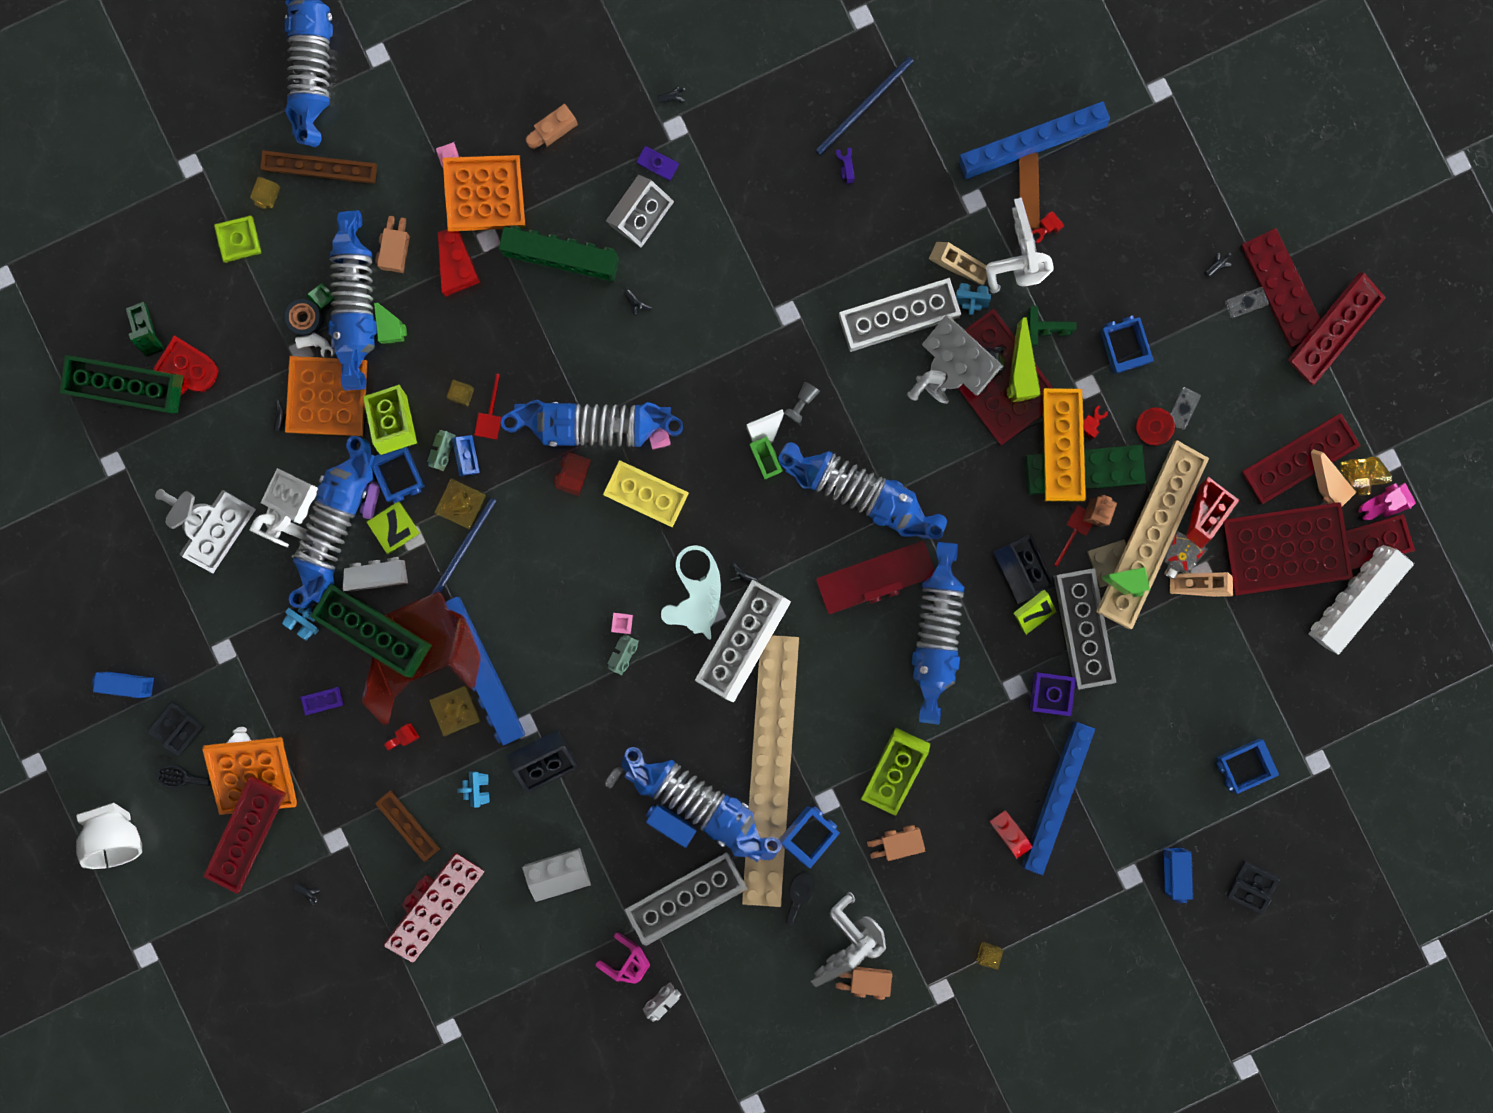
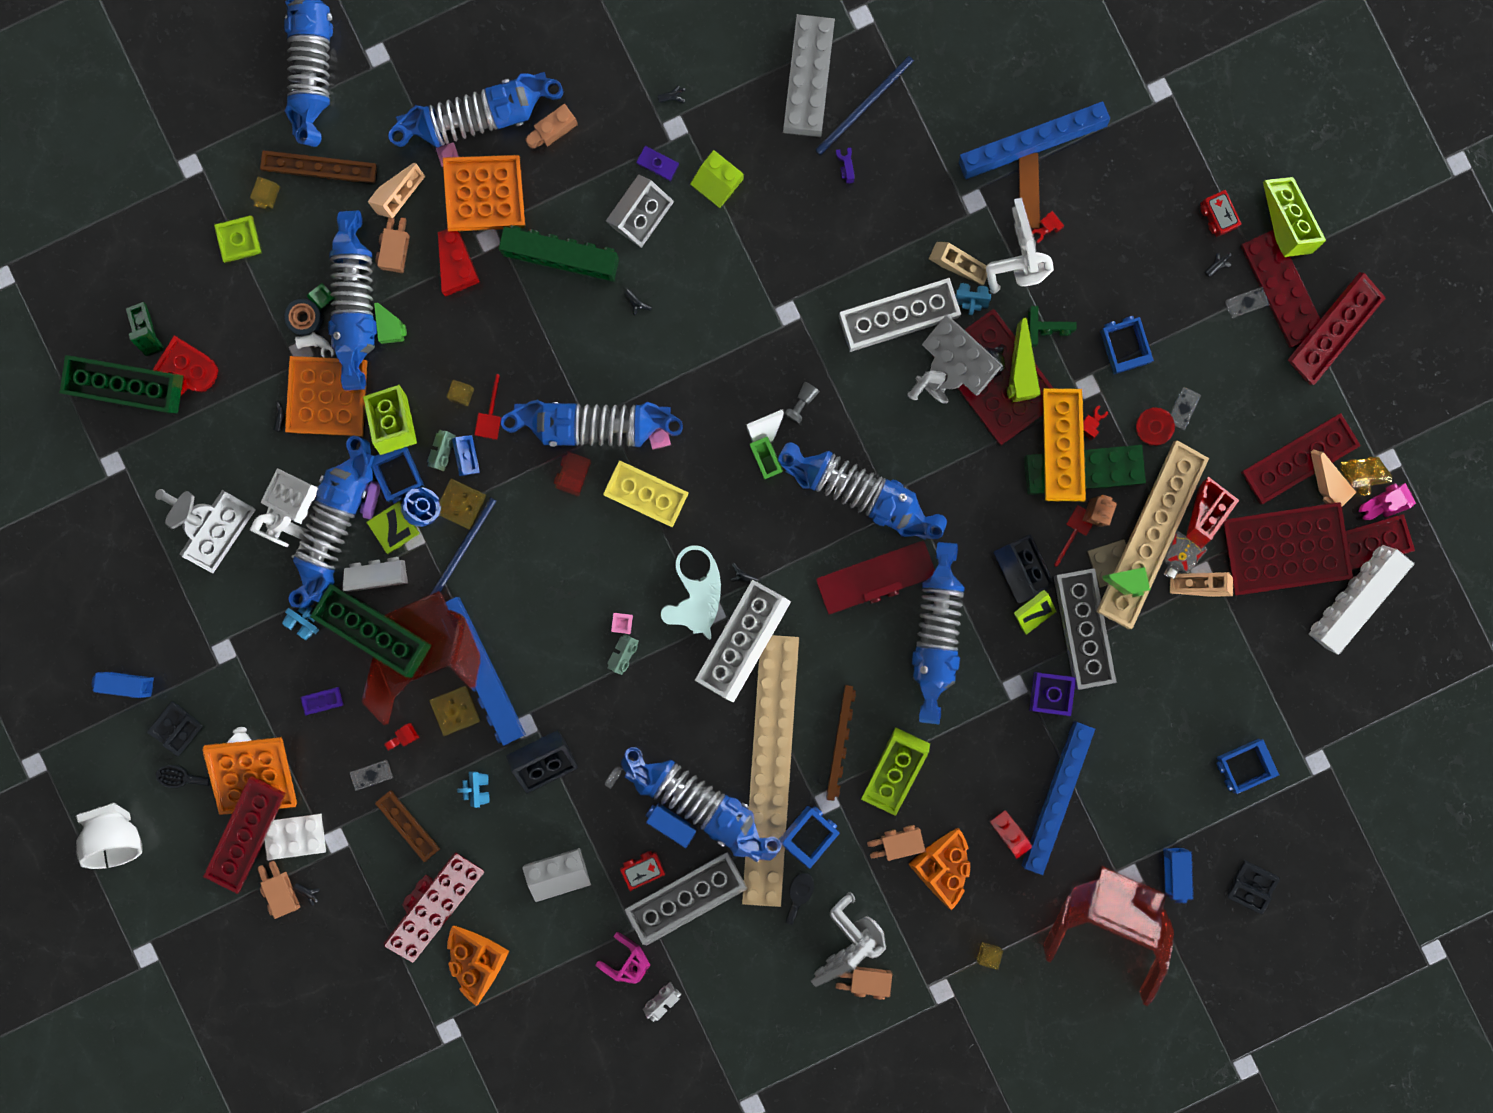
(278, 891): none -> nougat hinge
(295, 837): none -> white plate
(371, 775): none -> clear tile
(395, 192): none -> light nougat slope
(420, 507): none -> blue cylinder
(474, 962): none -> orange brick
(493, 108): none -> blue piece
(643, 870): none -> brick
(717, 179): none -> lime slope
(808, 75): none -> light grey brick
(840, 751): none -> reddish brown plate
(944, 867): none -> orange brick
(1126, 910): none -> clear red piece
(1220, 213): none -> brick
(1292, 218): none -> lime slope

